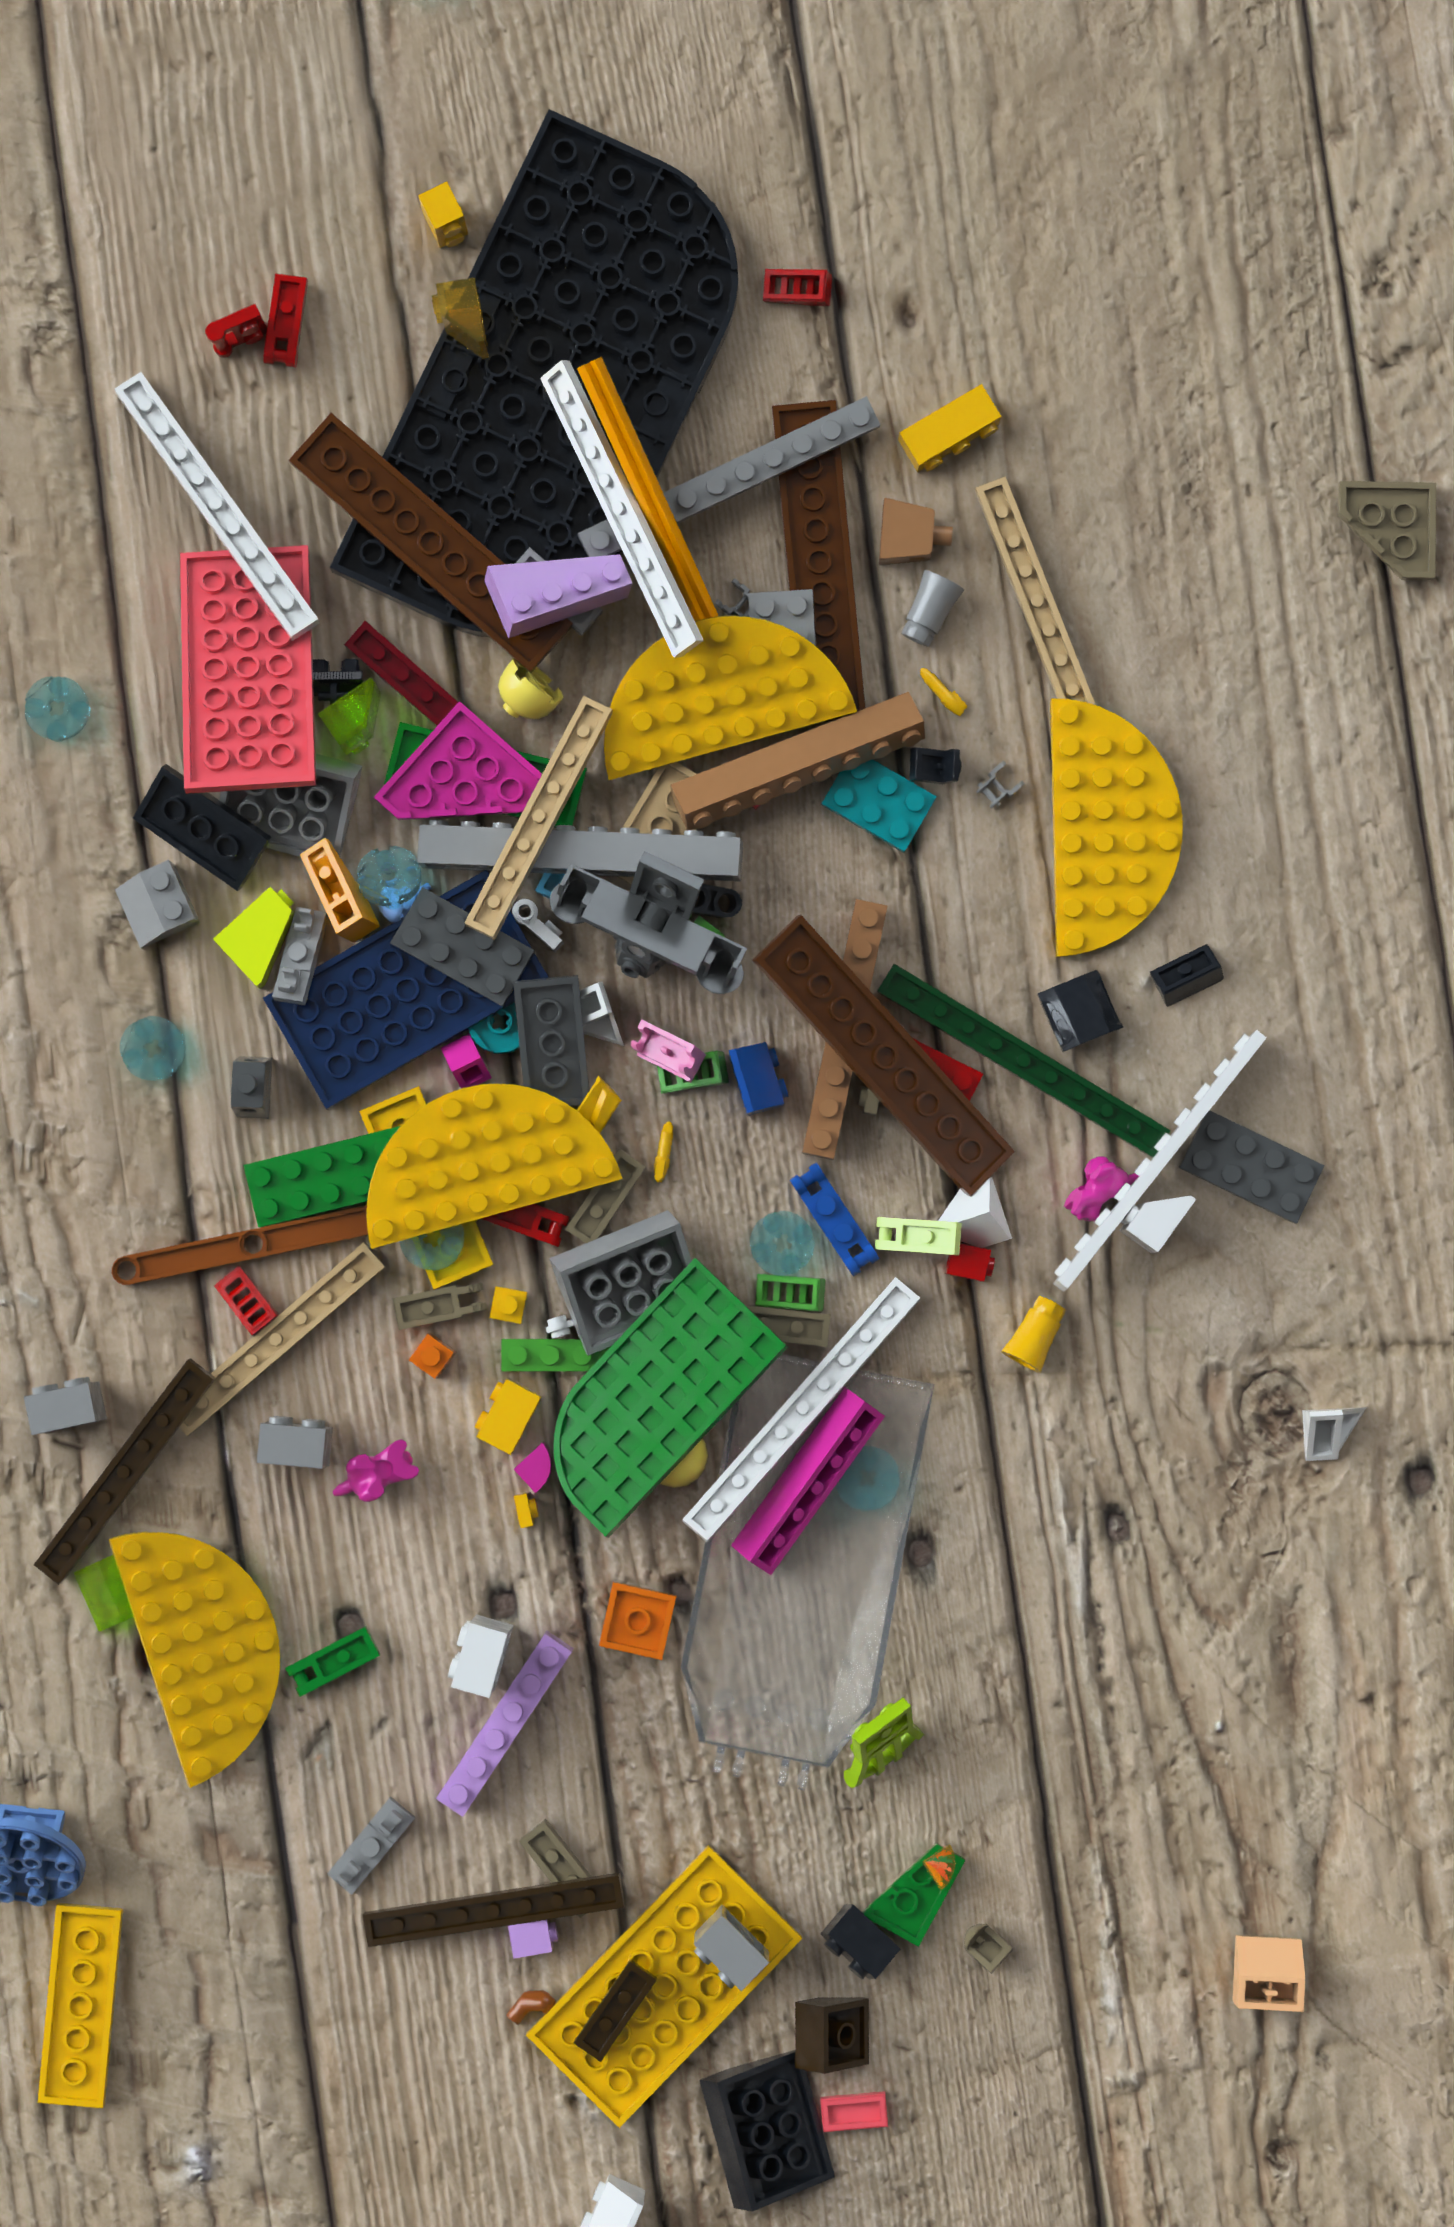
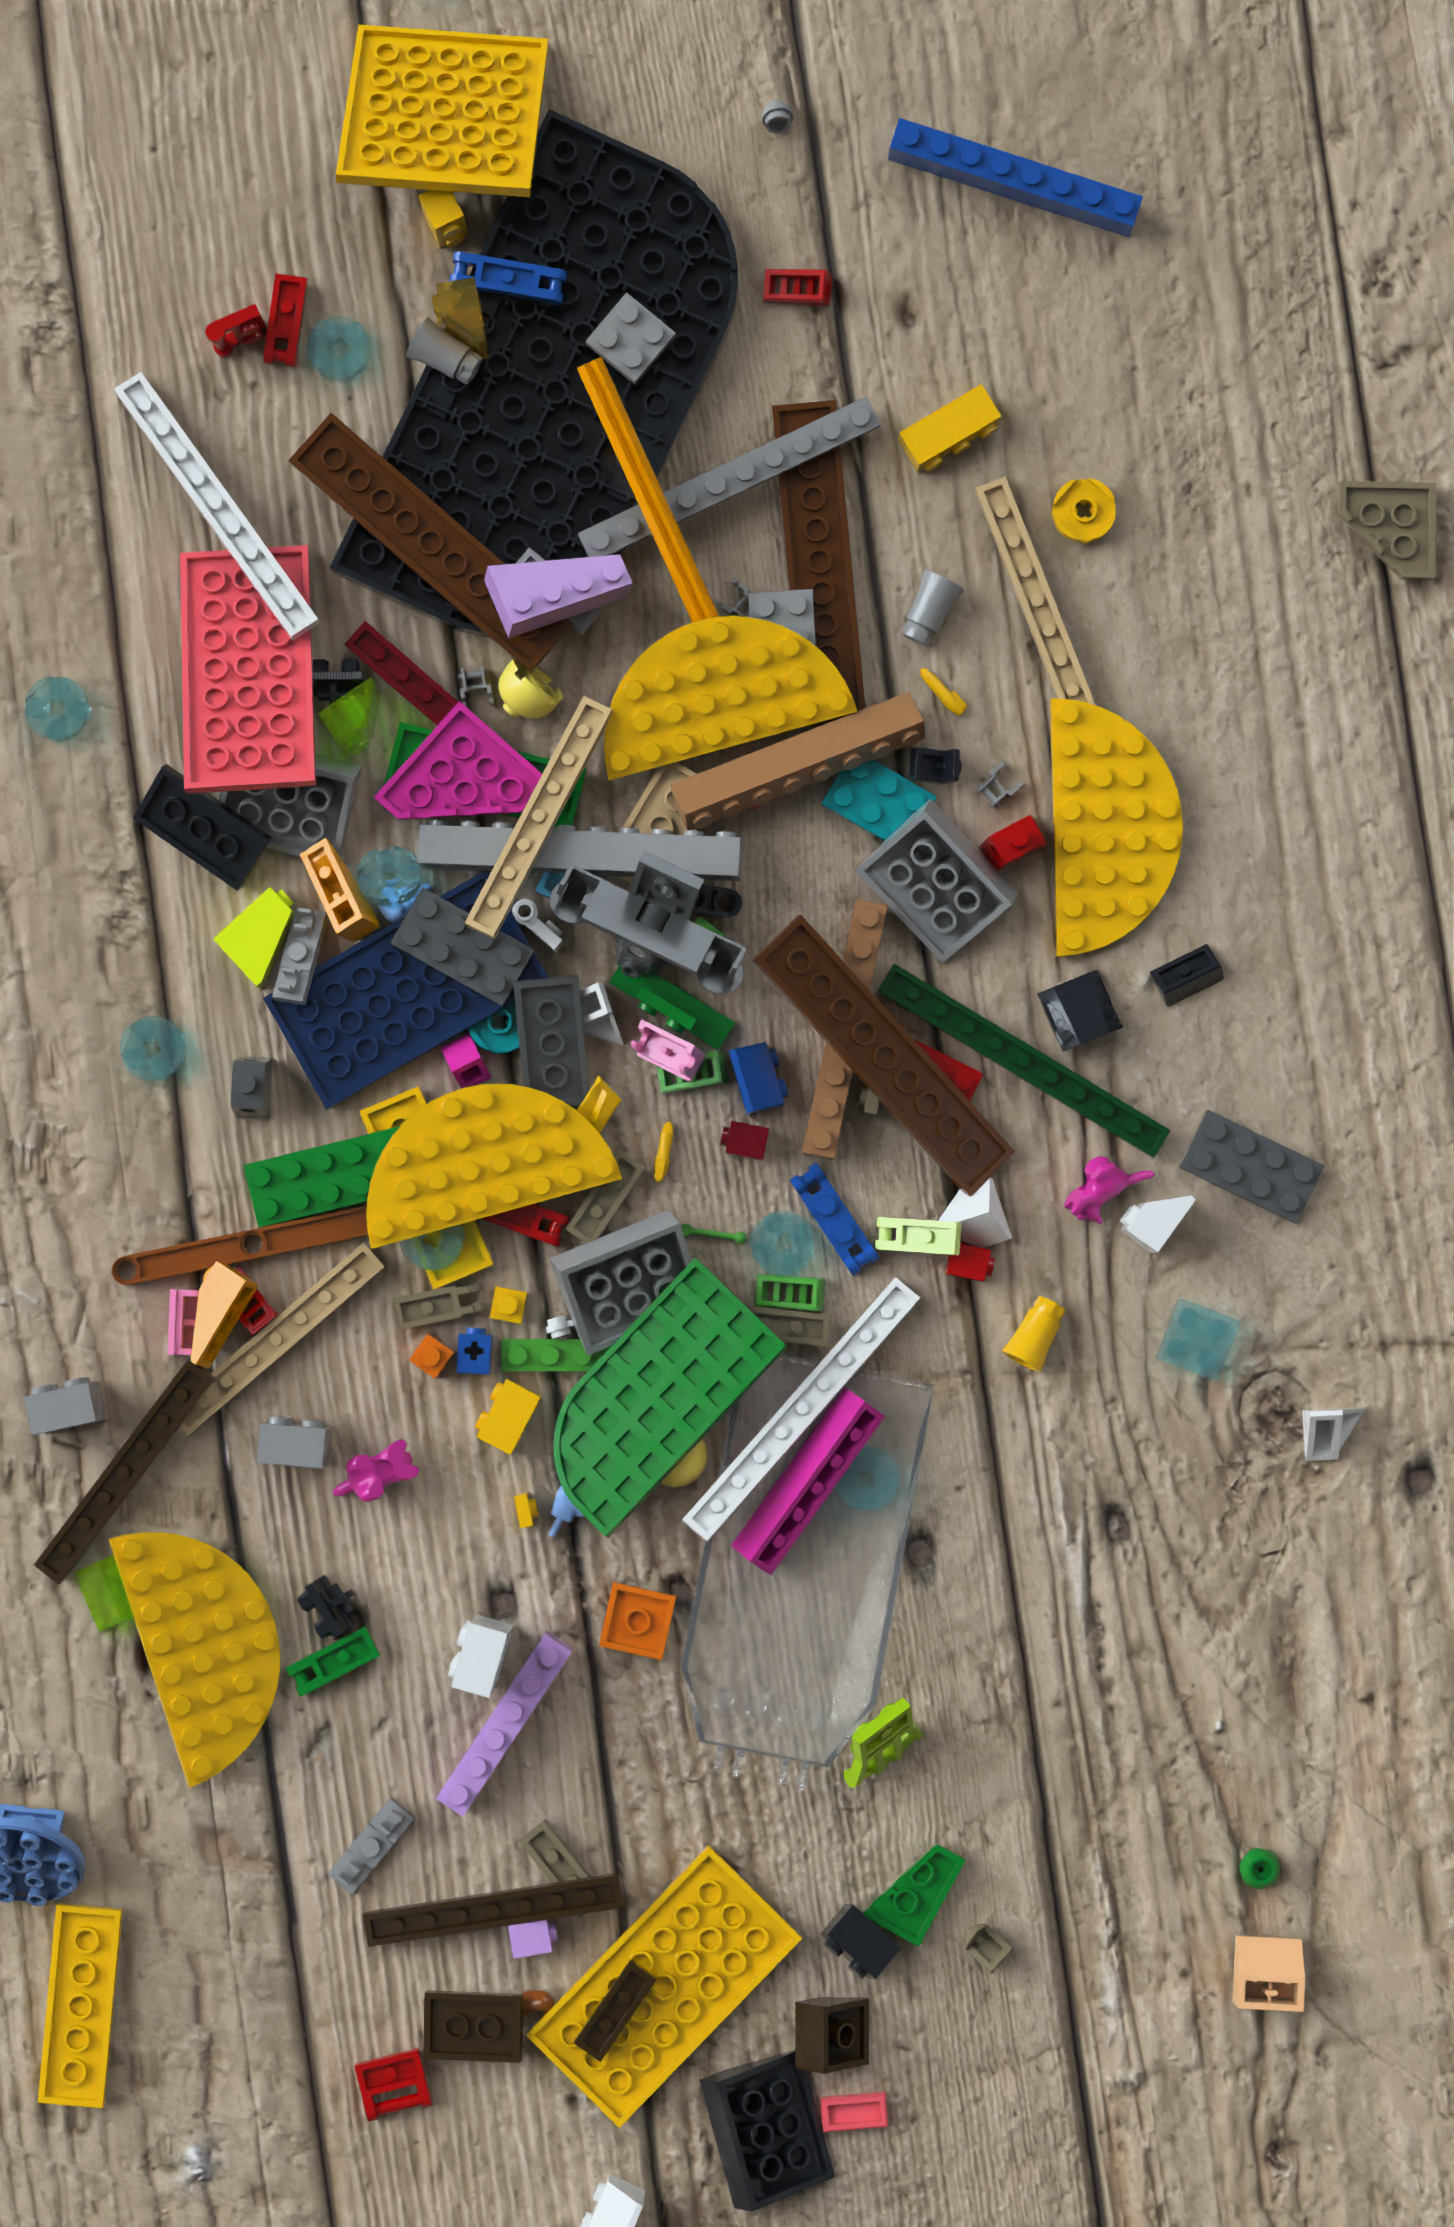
(156, 904): light grey slope -> none
(182, 1321): none -> bright pink hinge
(219, 1307): none -> light orange slope
(327, 334): none -> clear light blue plate
(331, 1605): none -> black hips
(389, 2074): none -> red plate
(443, 111): none -> yellow plate
(443, 352): none -> light grey plant
(465, 1360): none -> blue brick
(473, 2026): none -> dark brown plate
(475, 674): none -> light grey piece
(511, 277): none -> blue plate
(536, 1467): dark pink brick -> none
(563, 1511): none -> light blue piece
(621, 509): white plate -> none
(630, 338): none -> light grey plate
(676, 1005): none -> green bracket
(730, 1949): light grey brick -> none
(739, 1237): none -> bright green hinge
(745, 1140): none -> dark red brick
(777, 117): none -> light grey plate
(909, 533): medium nougat torso -> none
(937, 881): none -> light grey slope
(941, 1866): clear yellow tile -> none
(1014, 177): none -> blue brick
(1014, 843): none -> red torso
(1081, 492): none -> yellow plate
(1149, 1170): white plate -> none
(1198, 1339): none -> clear light blue plate
(1249, 1868): none -> green plate

